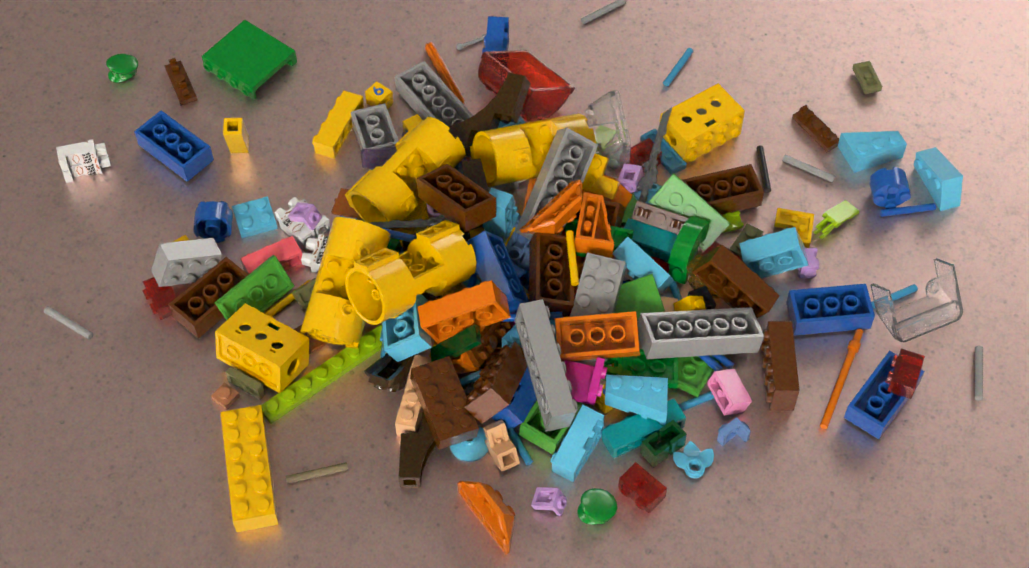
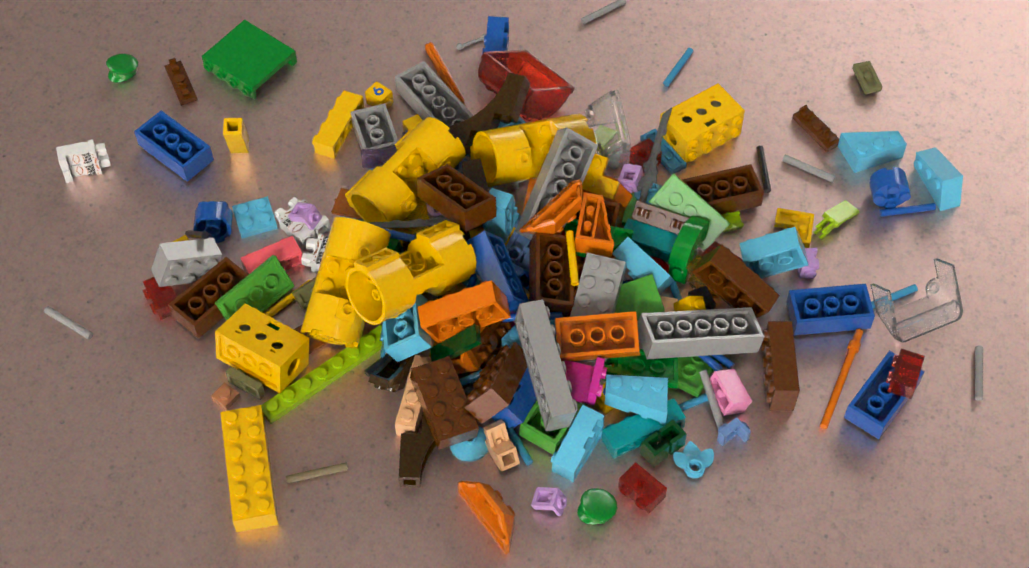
(197, 234): none -> black bar
(711, 398): none -> light grey bar
(748, 232): olive plate -> none

